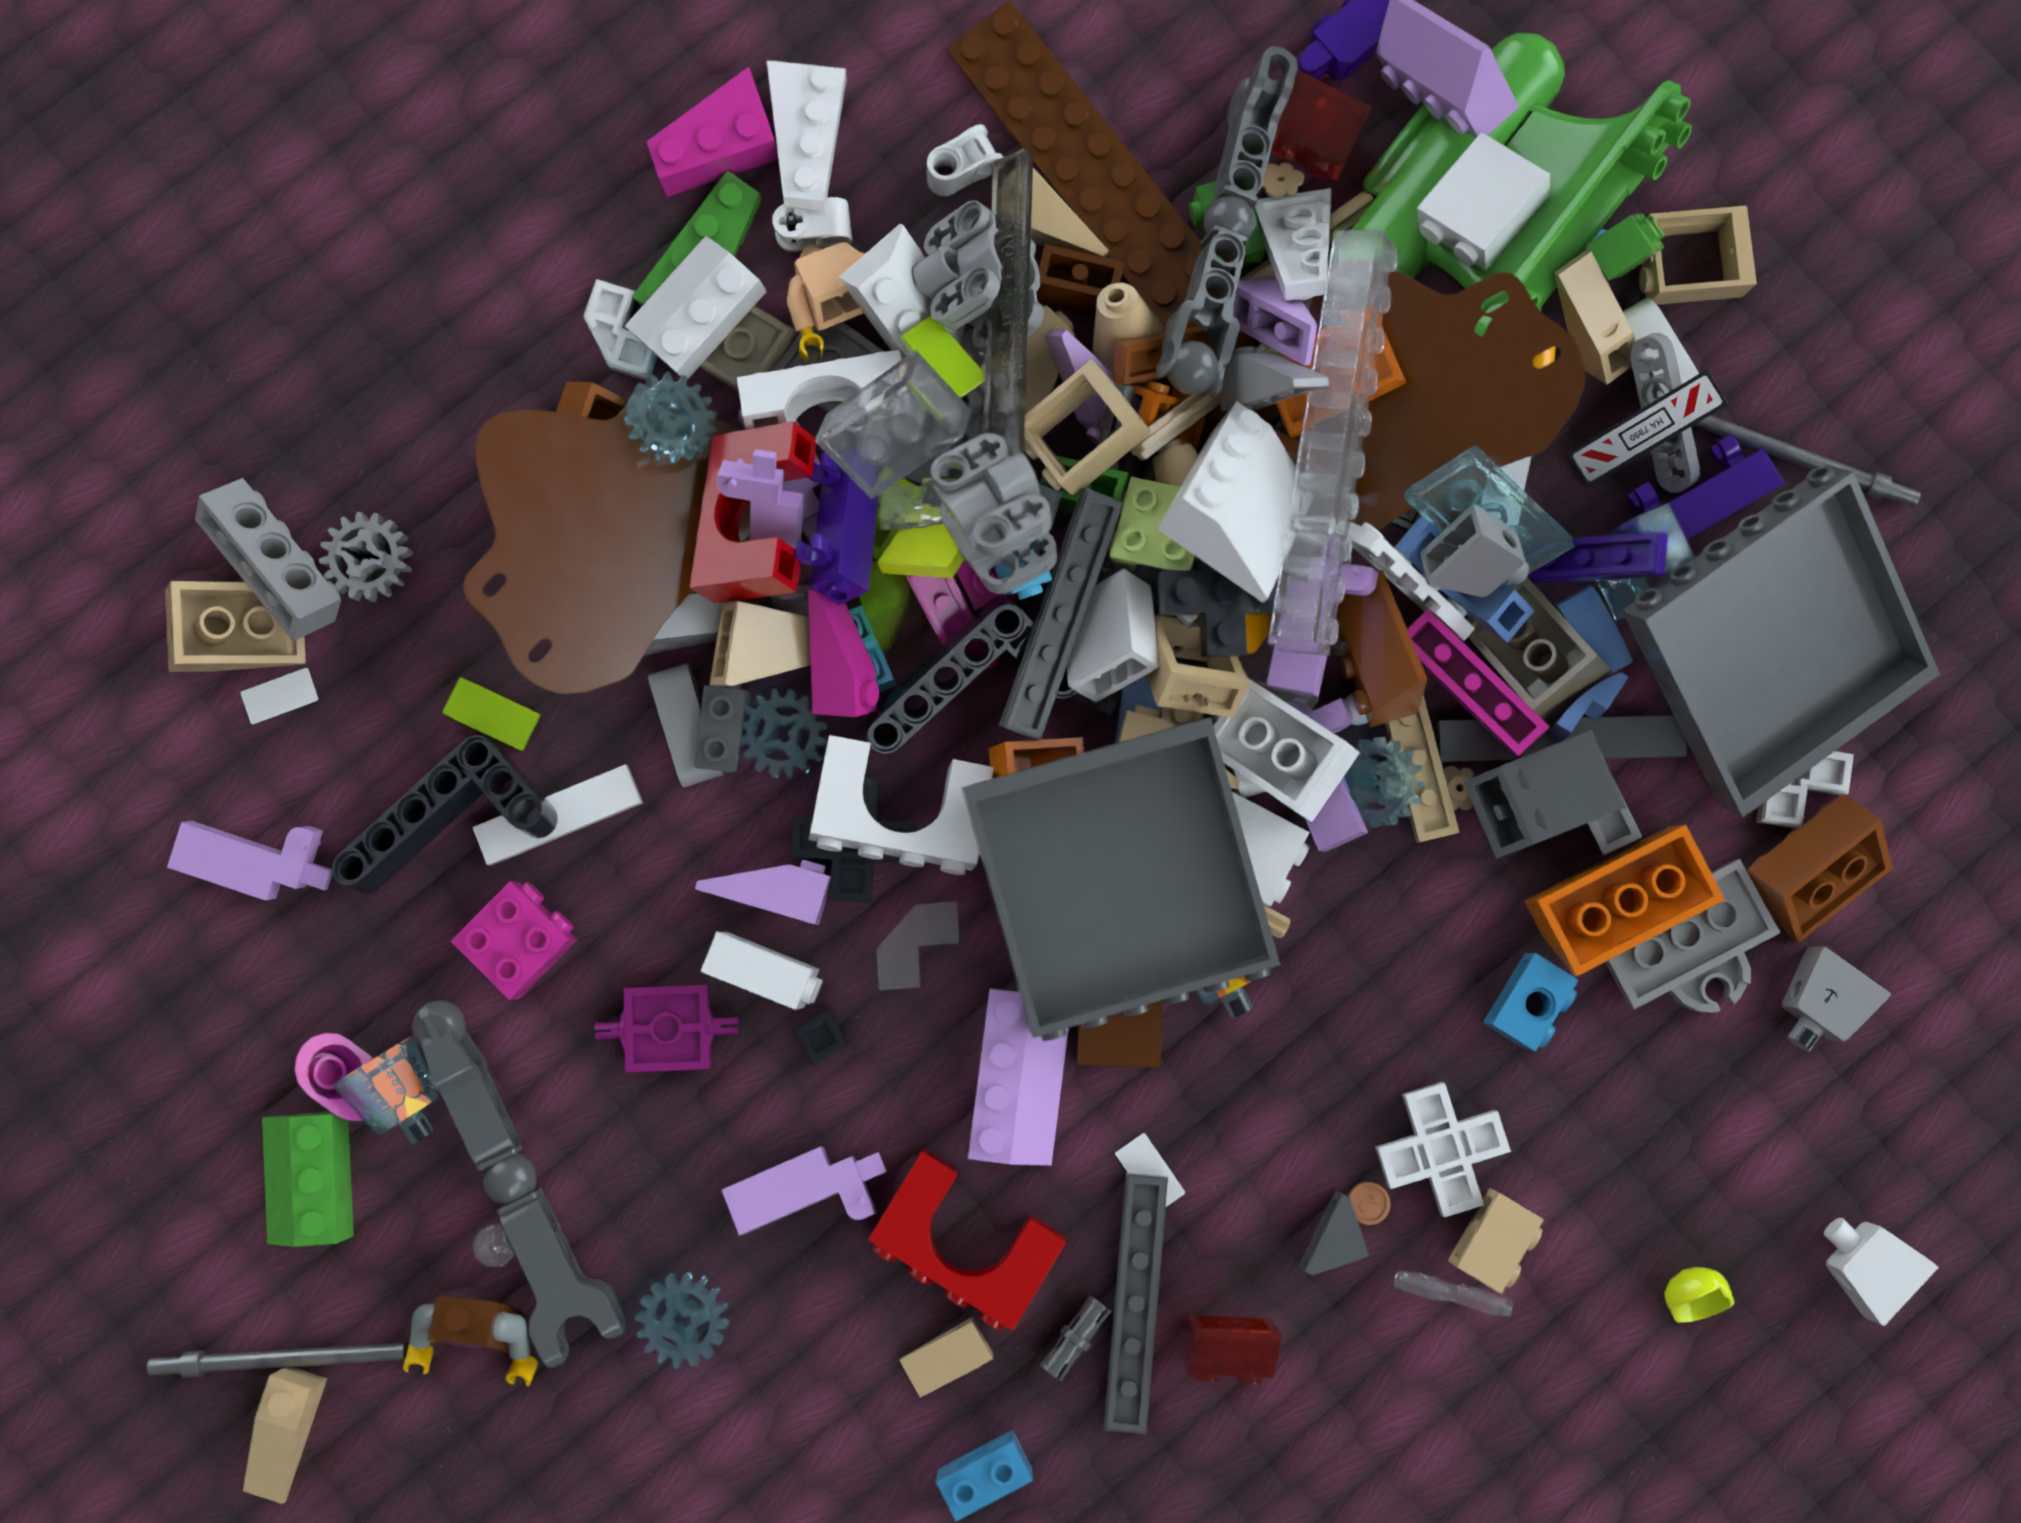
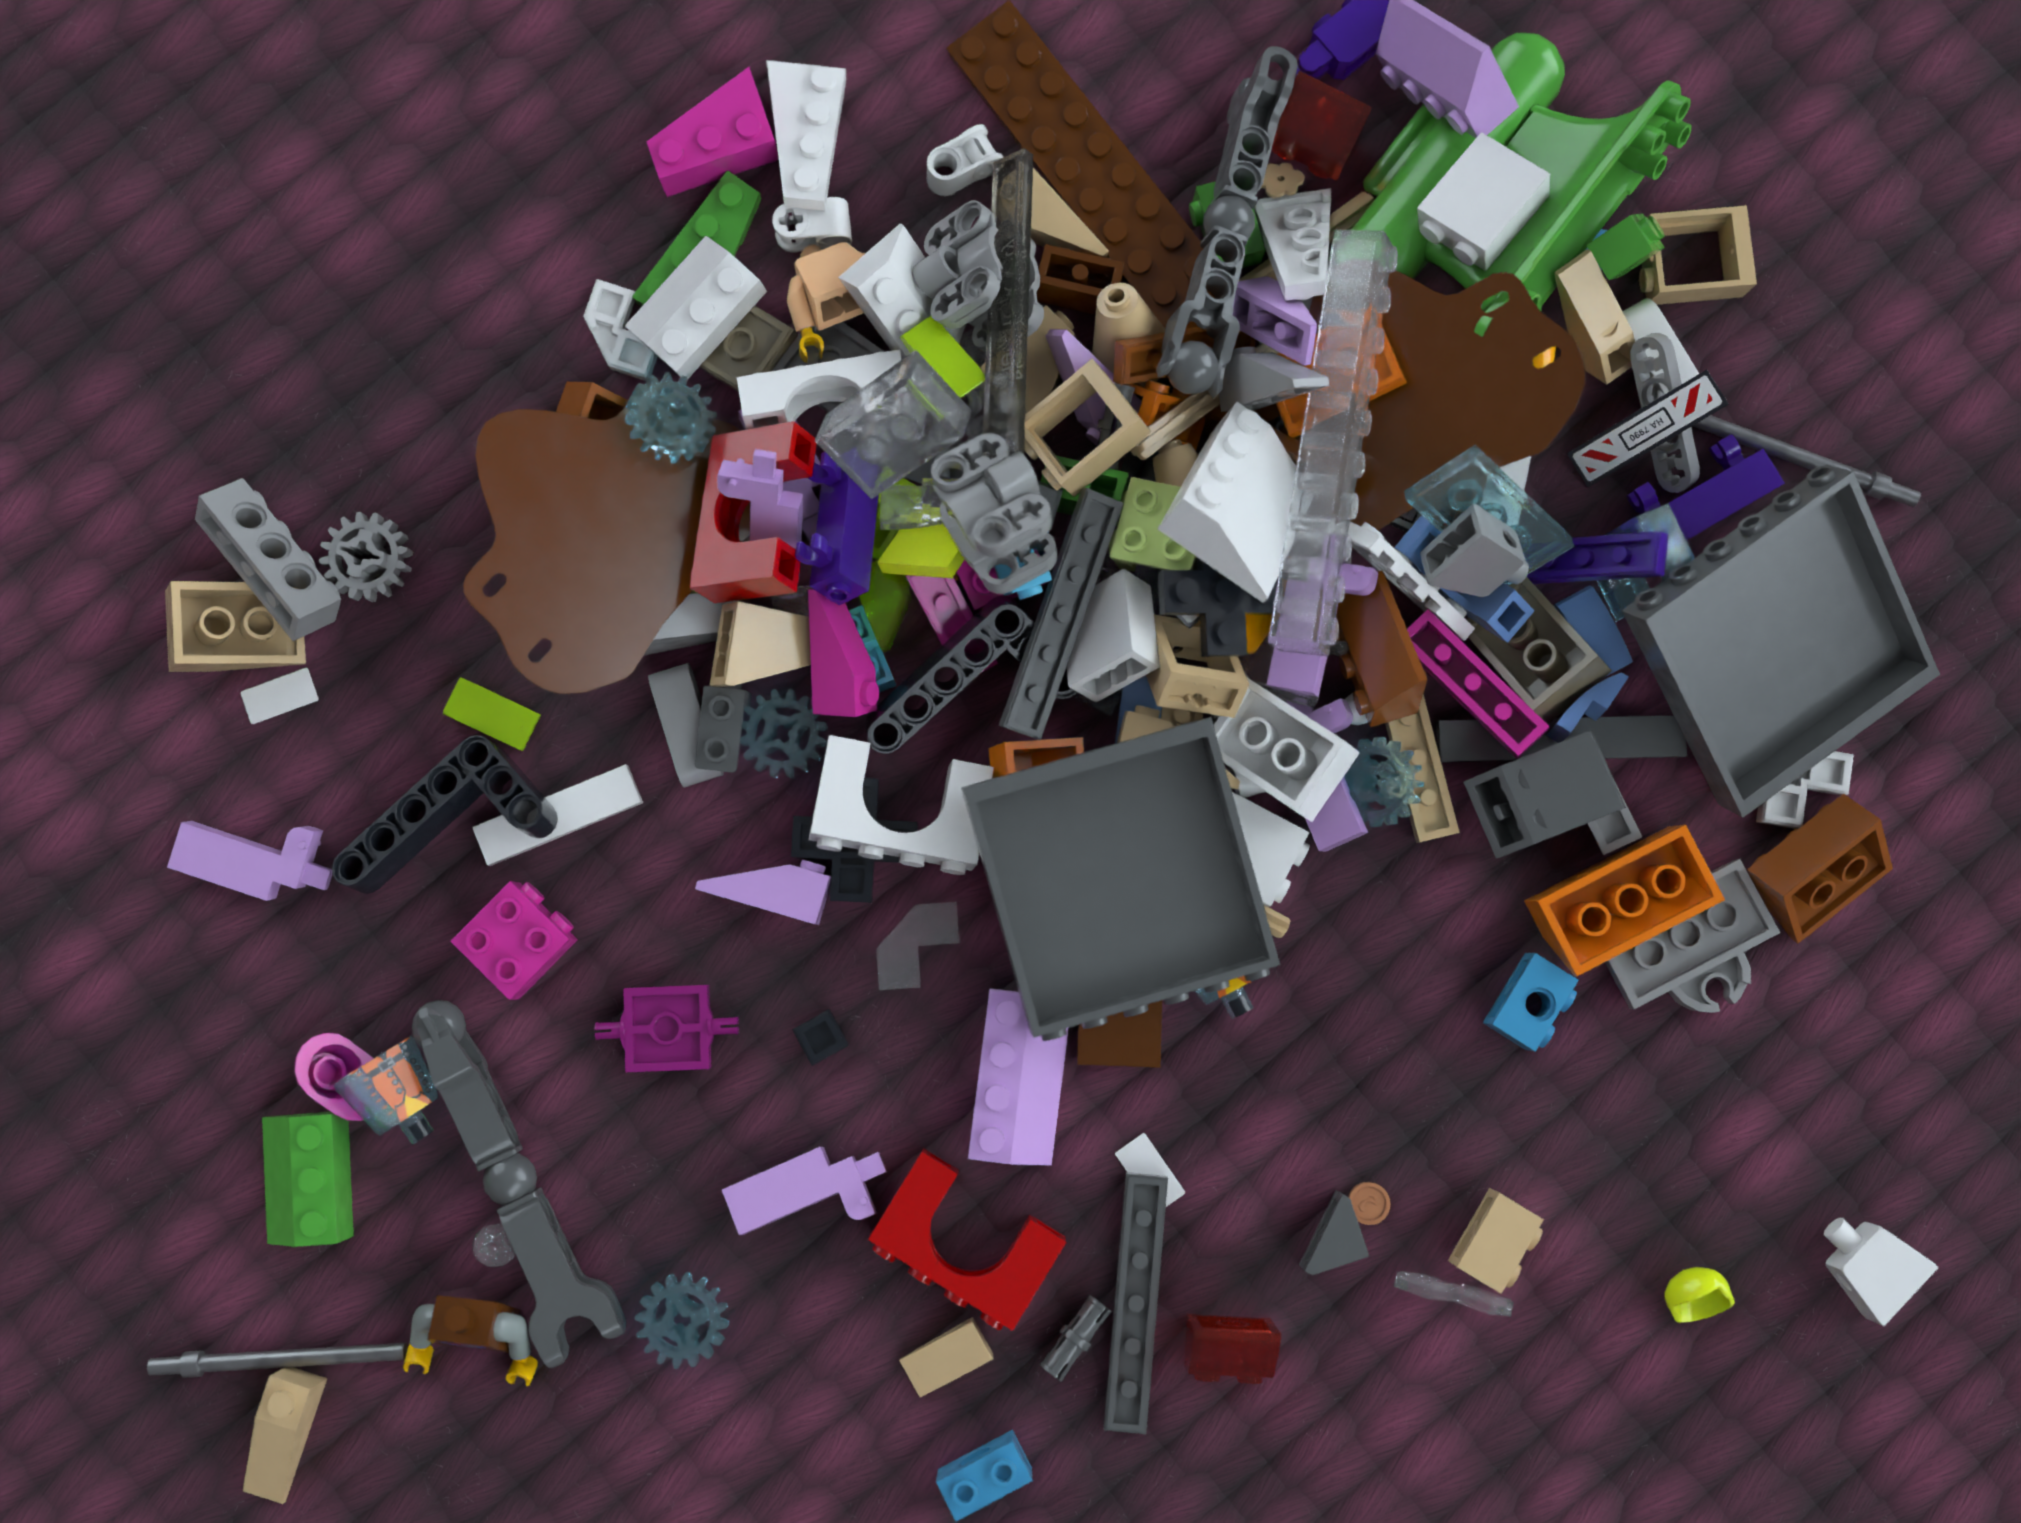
(762, 971): white brick -> none
(1442, 1149): white plate -> none
(1457, 777): tan plant -> none
(1829, 998): light grey torso -> none

